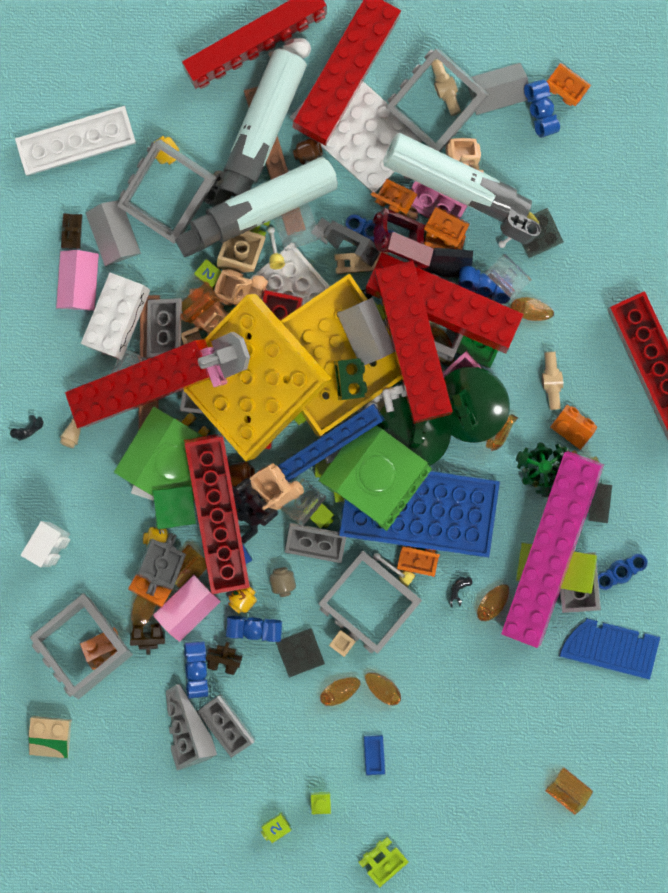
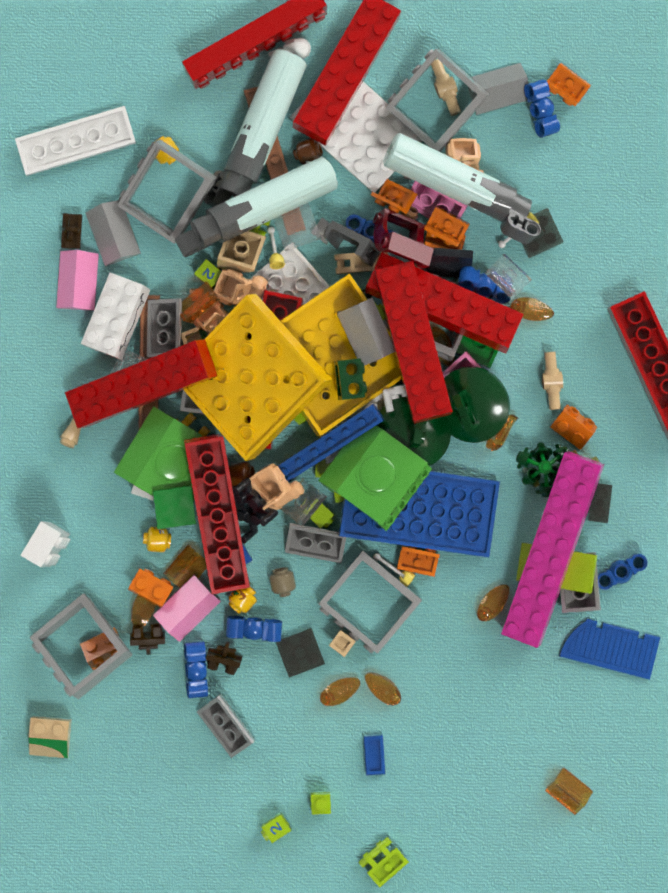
(23, 433): black piece -> none
(161, 564): dark grey plate -> none
(190, 736): light grey wedge -> none
(214, 371): bright pink tile -> none
(229, 354): light grey piece -> none
(460, 583): black piece -> none

